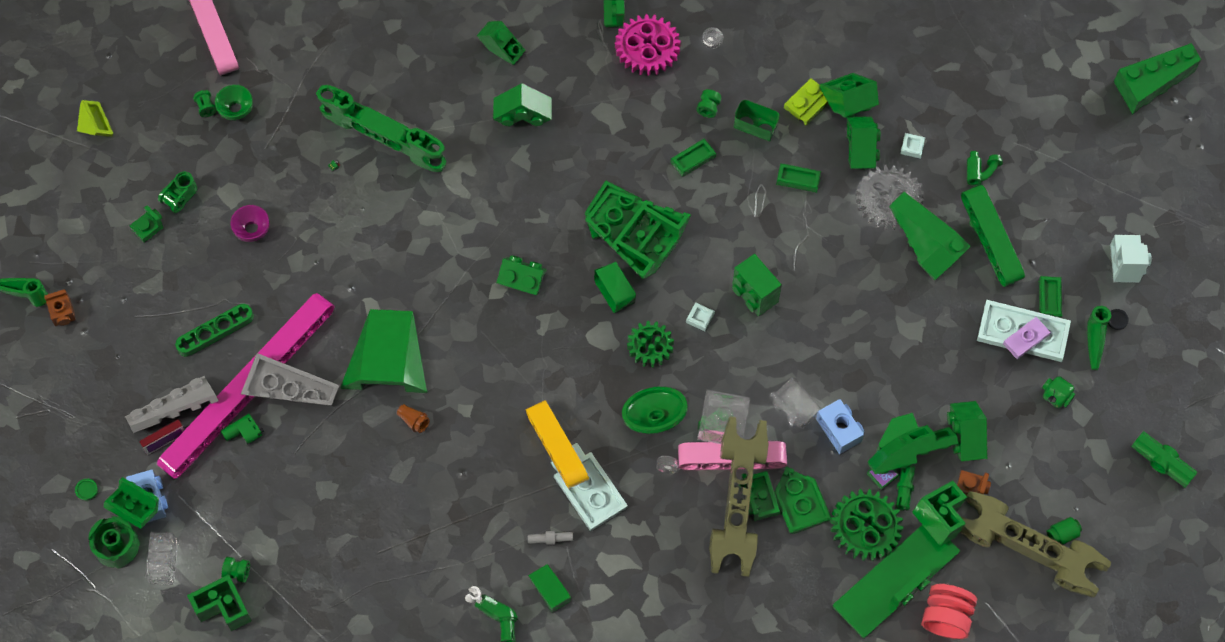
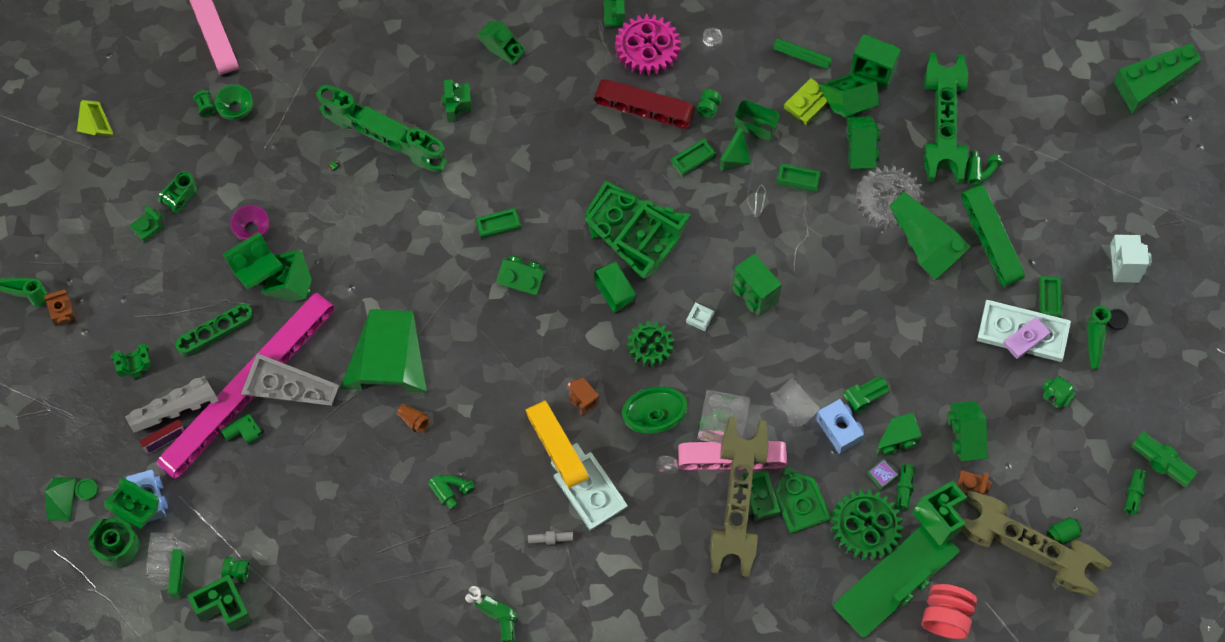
(60, 499): none -> green slope
(133, 362): none -> green piece
(176, 574): none -> green tile
(252, 261): none -> green bracket
(292, 281): none -> green slope
(440, 487): none -> green plant
(456, 99): none -> green brick
(498, 223): none -> green tile
(522, 104): green brick -> none
(550, 588): green slope -> none
(582, 395): none -> dark orange brick
(644, 104): none -> dark red beam
(736, 153): none -> green slope
(802, 53): none -> green axle
(862, 396): none -> green piece
(875, 60): none -> green brick
(903, 449): green slope -> none
(912, 145): light aqua tile -> none
(945, 150): none -> green piece
(1135, 492): none -> green pin

